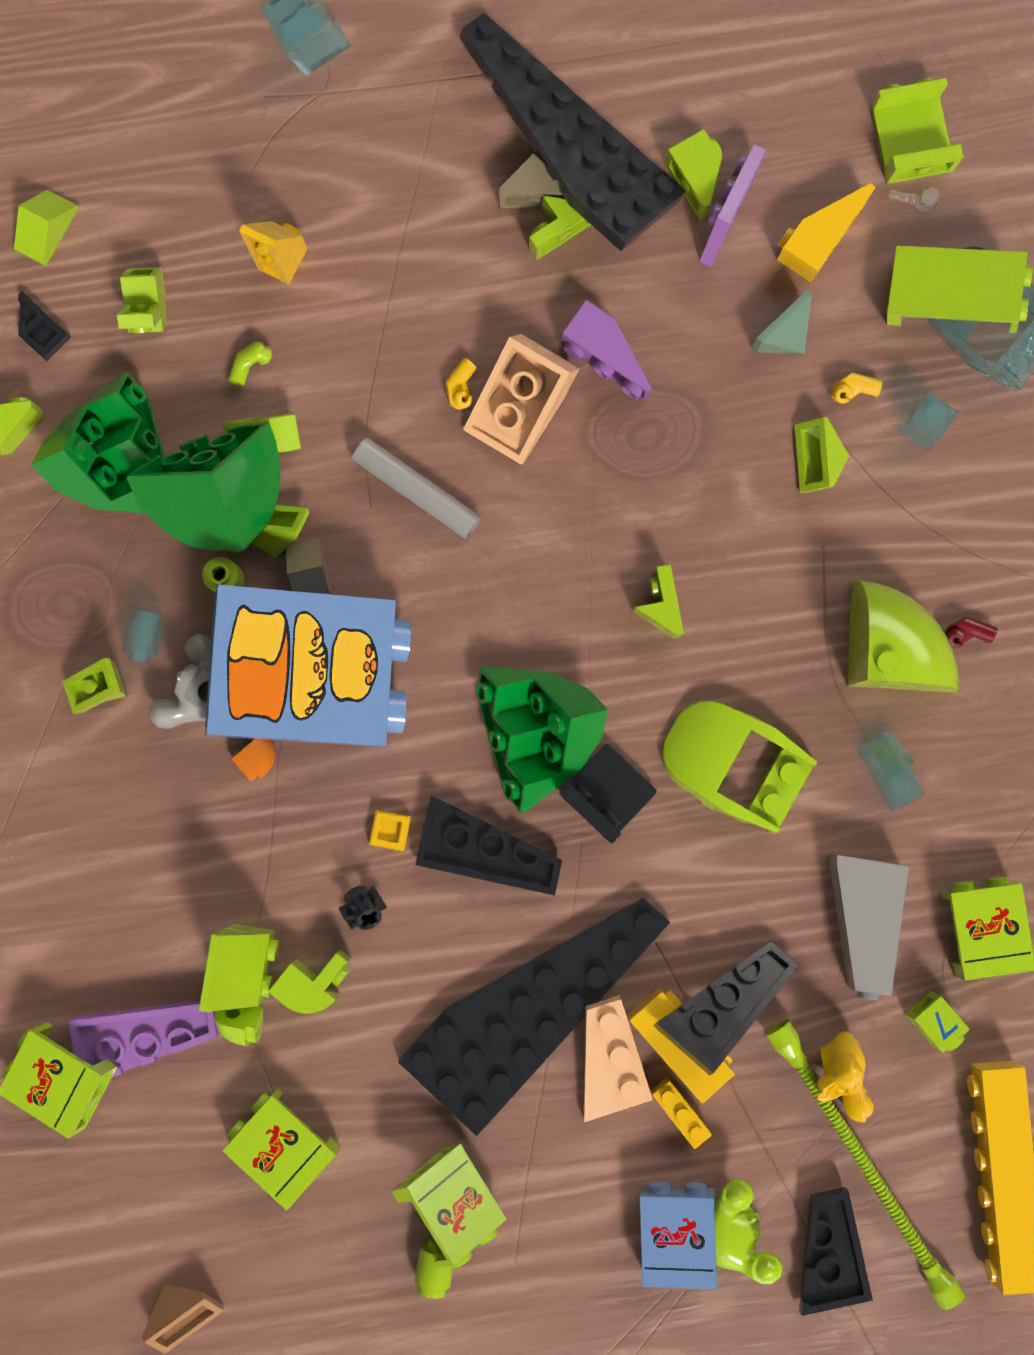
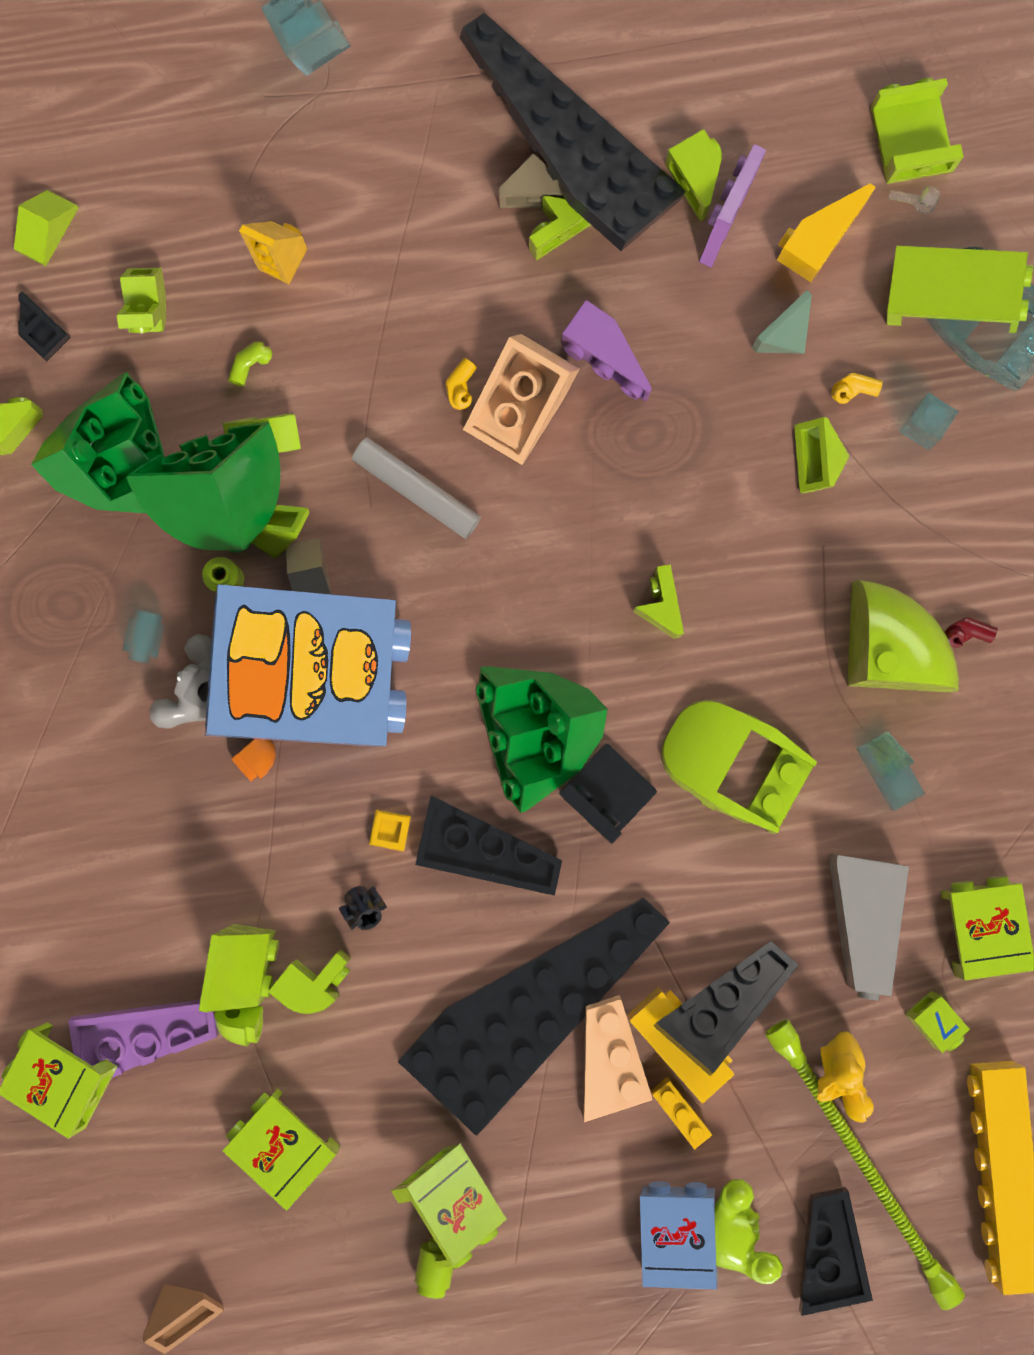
(94, 686): lime slope -> none

